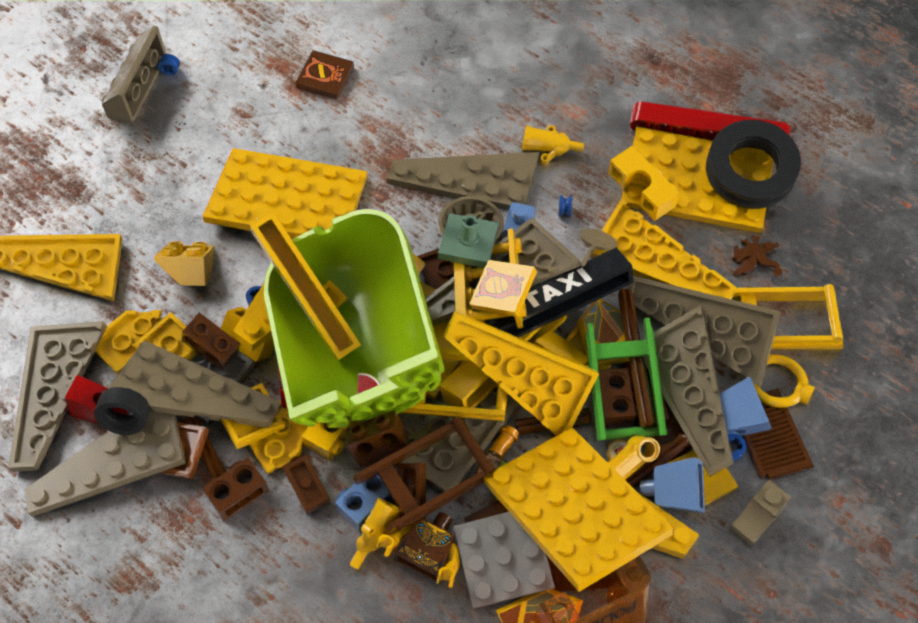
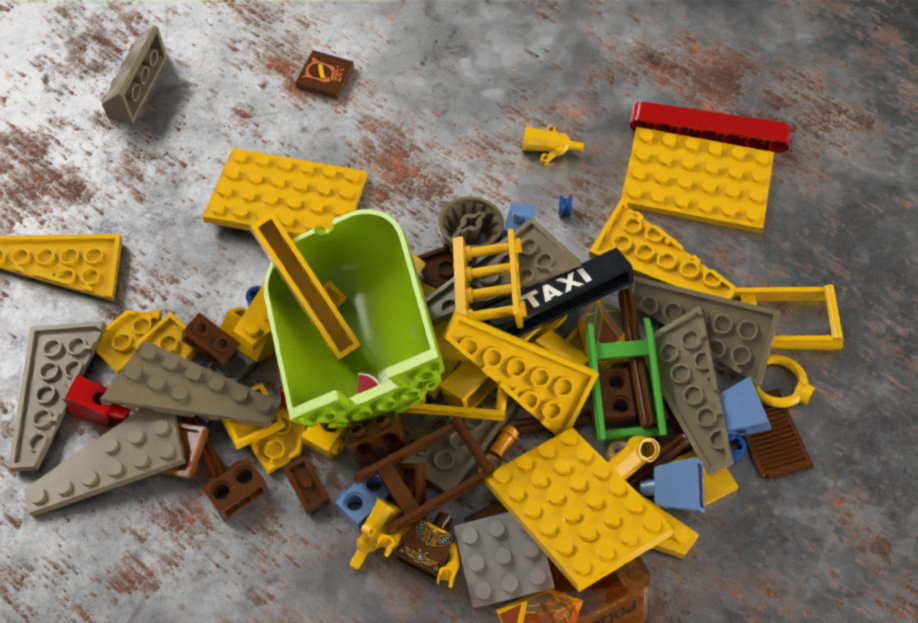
(124, 399): black tyre -> none
(168, 64): blue bush -> none
(187, 263): yellow slope -> none
(468, 240): sand green tile -> none
(491, 177): dark tan wing -> none
(503, 288): yellow tile -> none
(597, 240): dark tan piece -> none
(633, 168): yellow arch -> none
(755, 253): reddish brown piece -> none
(758, 135): black tyre -> none
(760, 512): dark tan arch -> none

